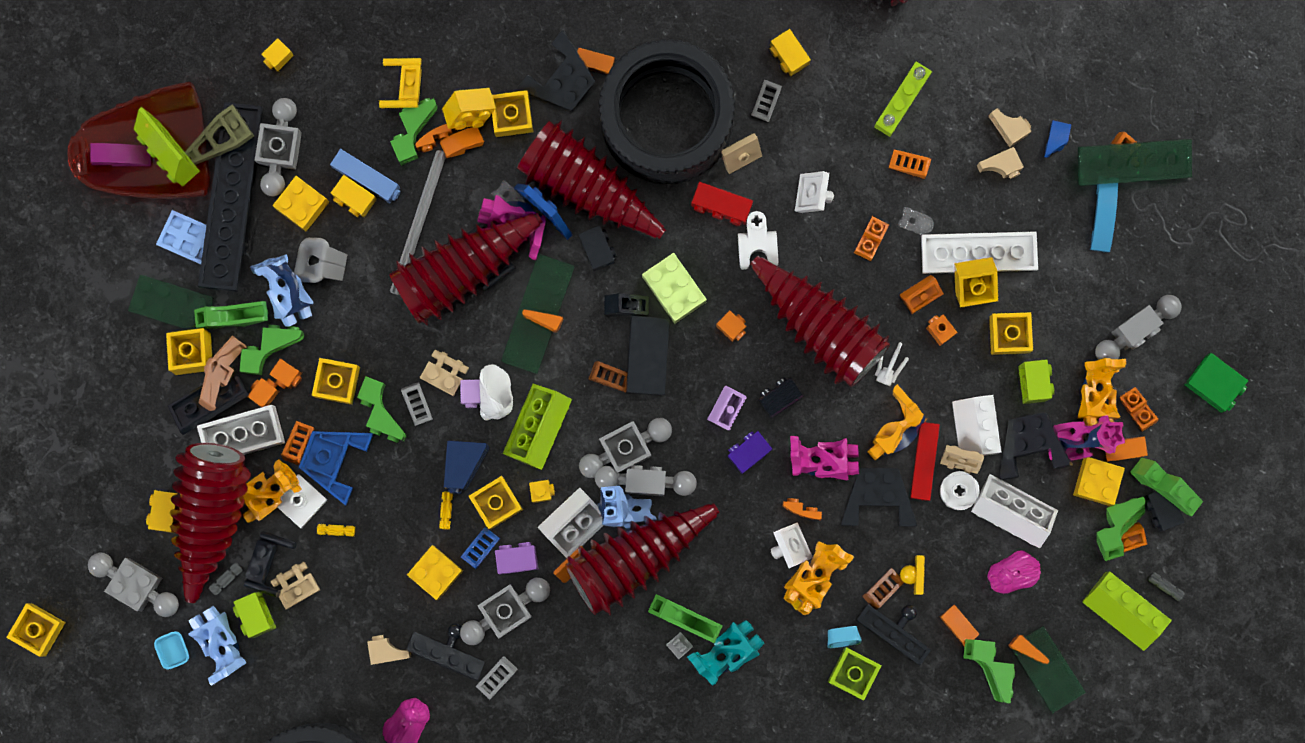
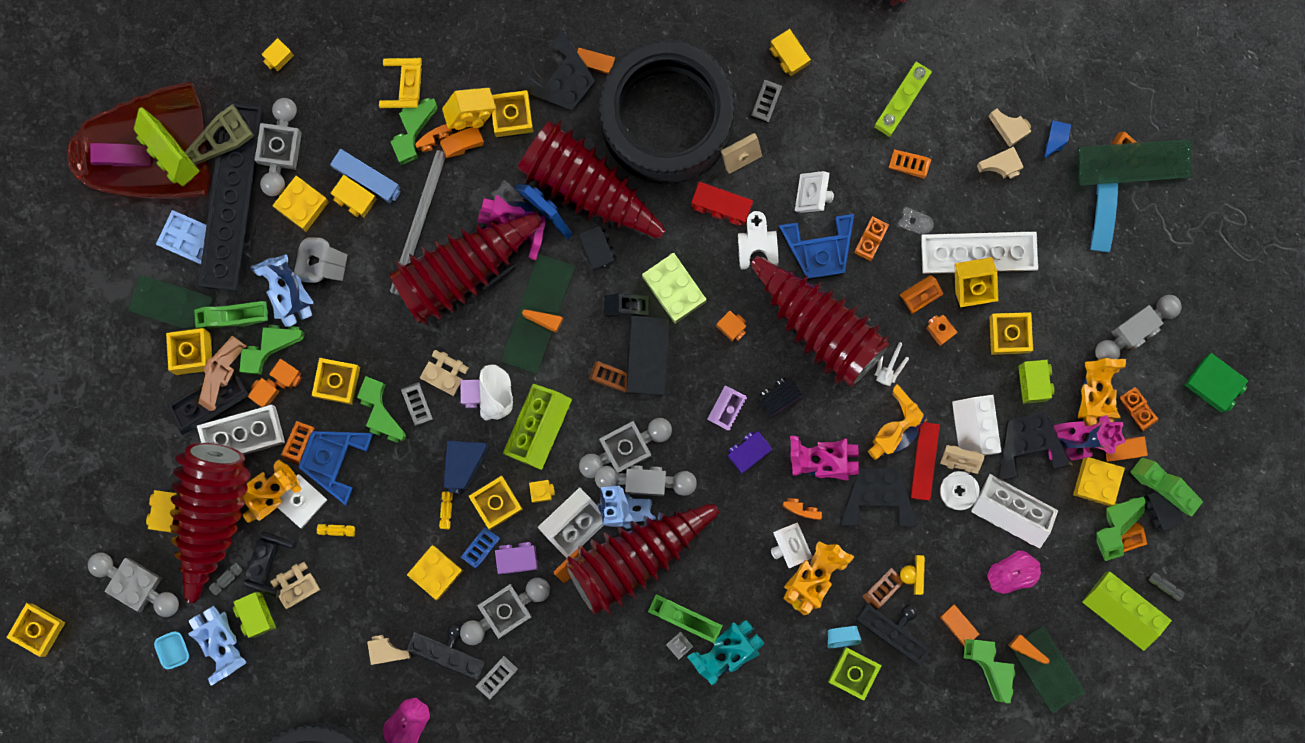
(822, 255): none -> blue wing

